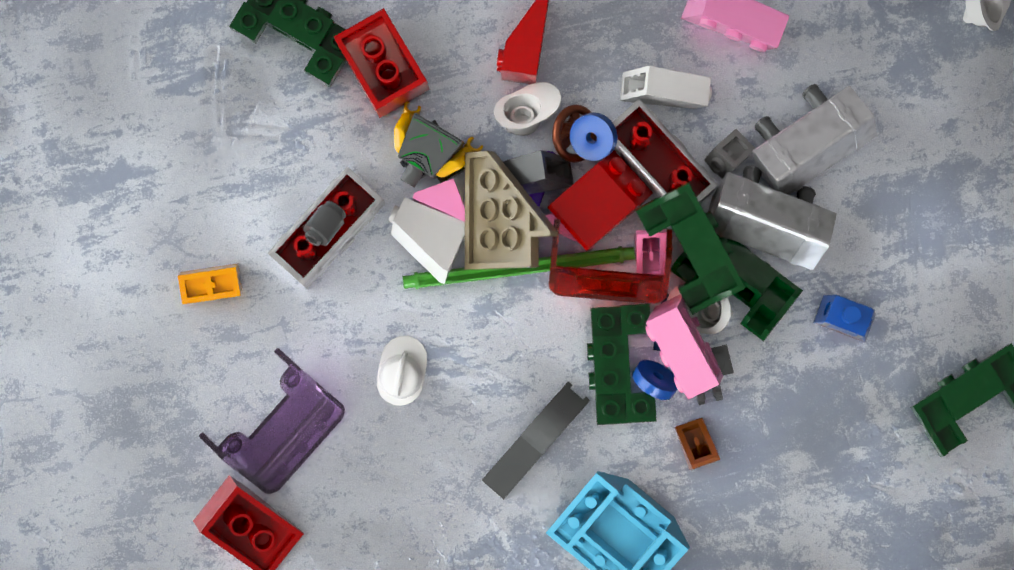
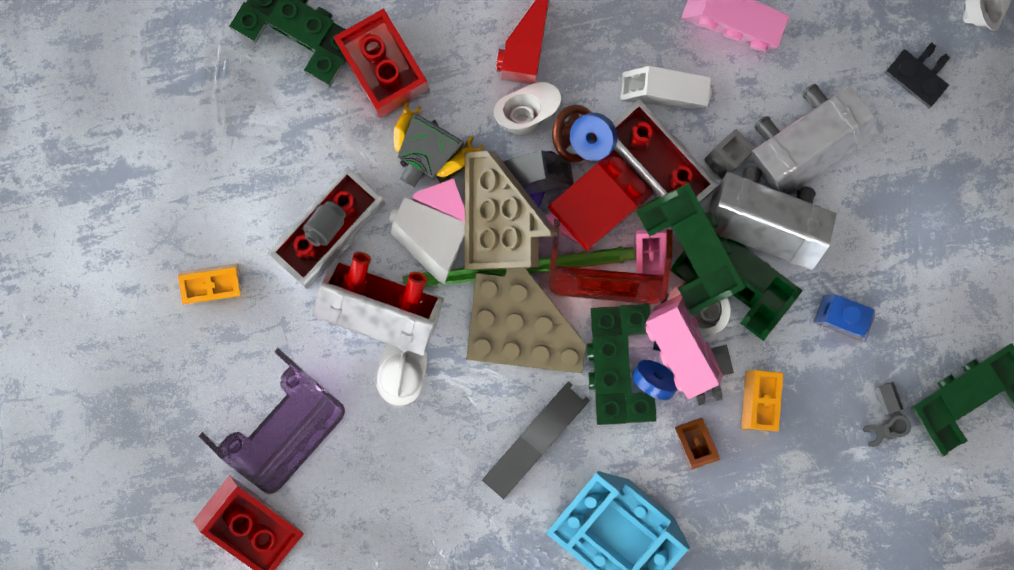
(378, 305): none -> flat silver piece
(521, 325): none -> dark tan wing
(762, 400): none -> light orange hinge
(897, 424): none -> dark grey bar
(917, 77): none -> black hinge

